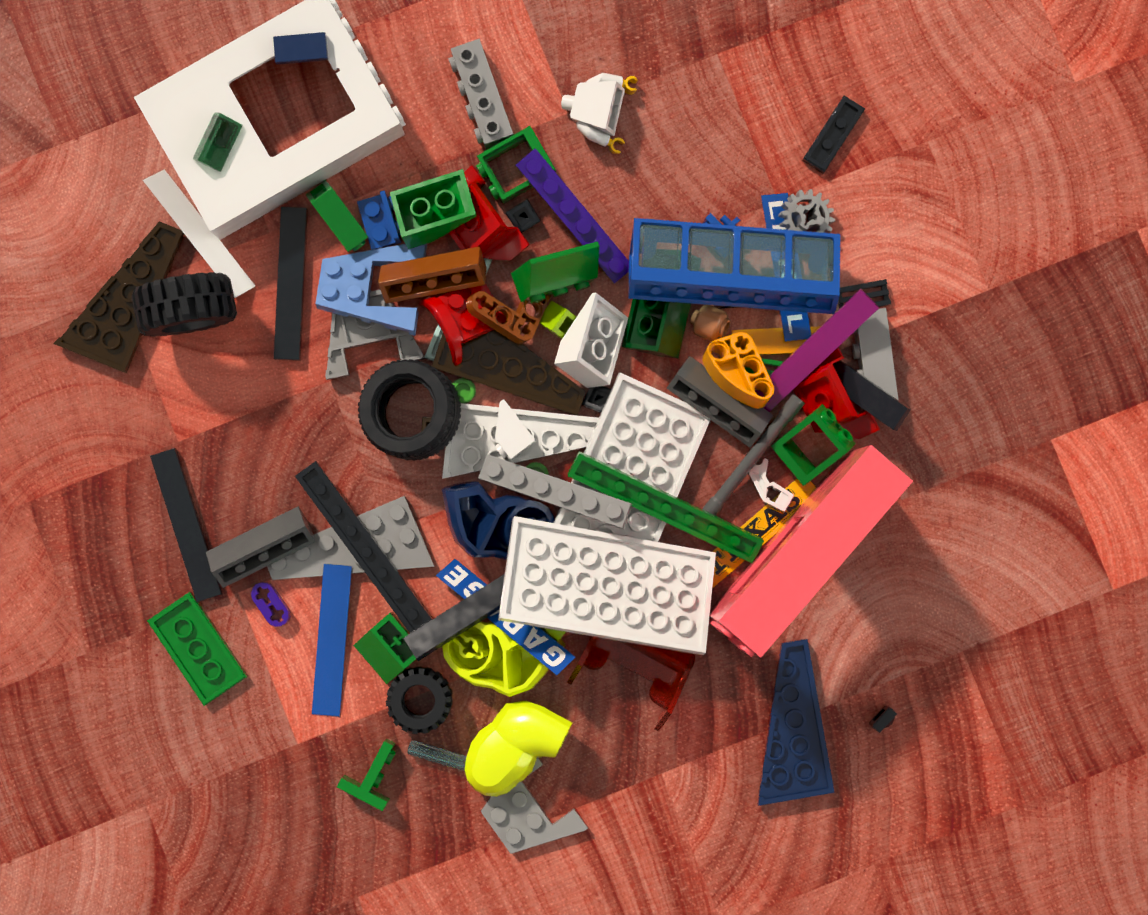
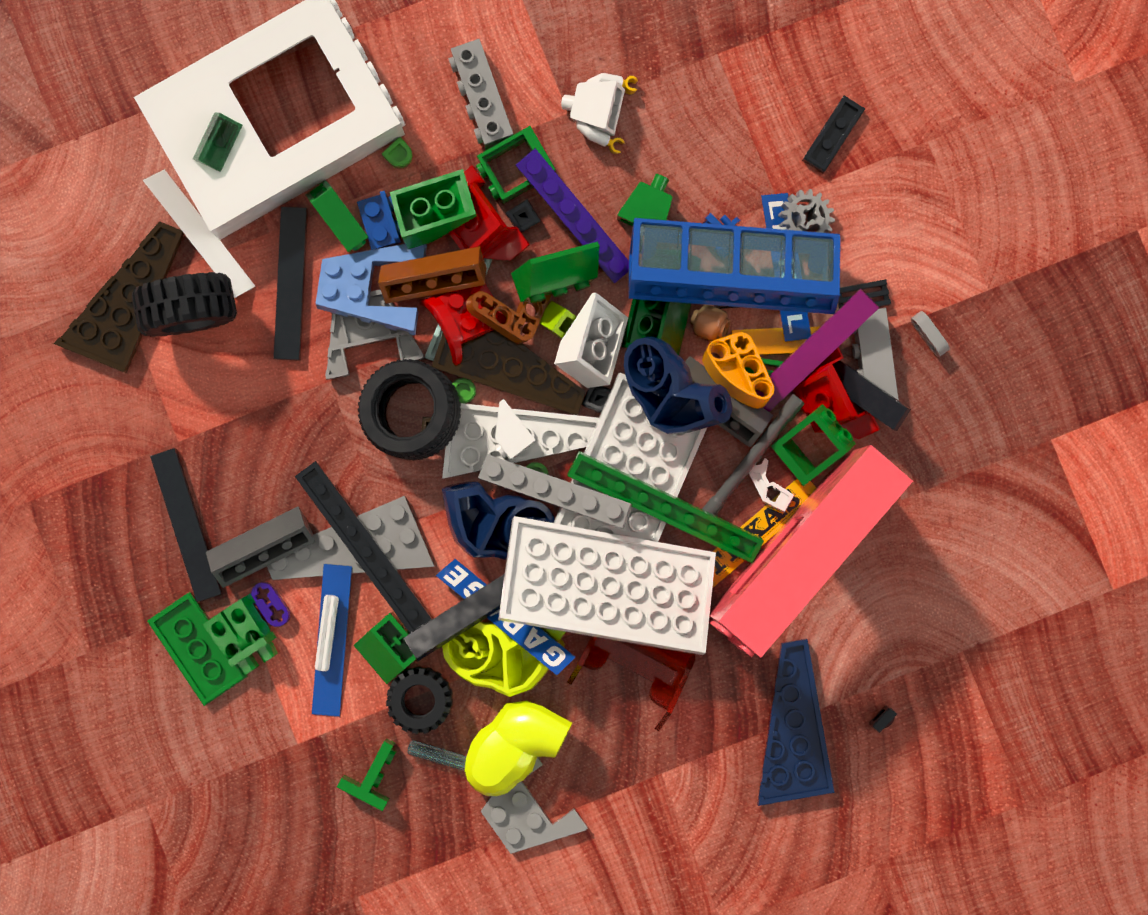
(240, 633): none -> green hips
(300, 48): dark blue tile -> none
(326, 633): none -> white axle
(398, 154): none -> bright green tile
(647, 202): none -> green torso
(666, 390): none -> dark blue piece
(930, 334): none -> light grey beam

